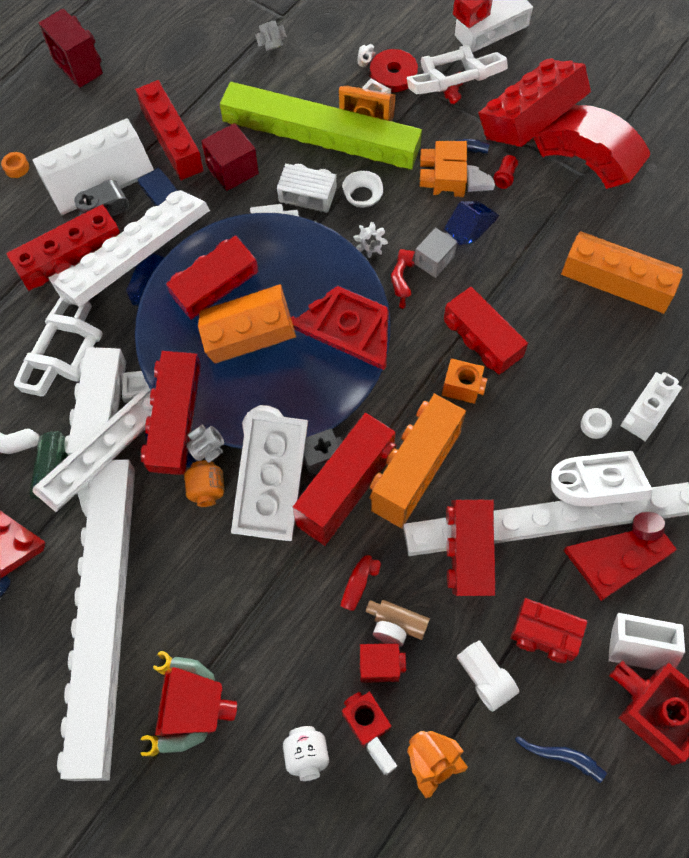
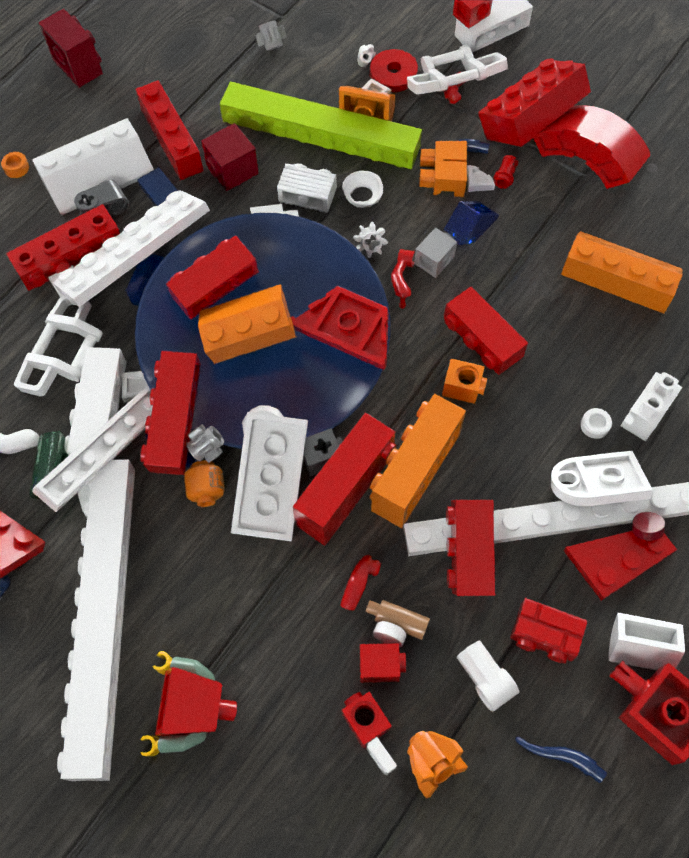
(305, 753): white head -> none

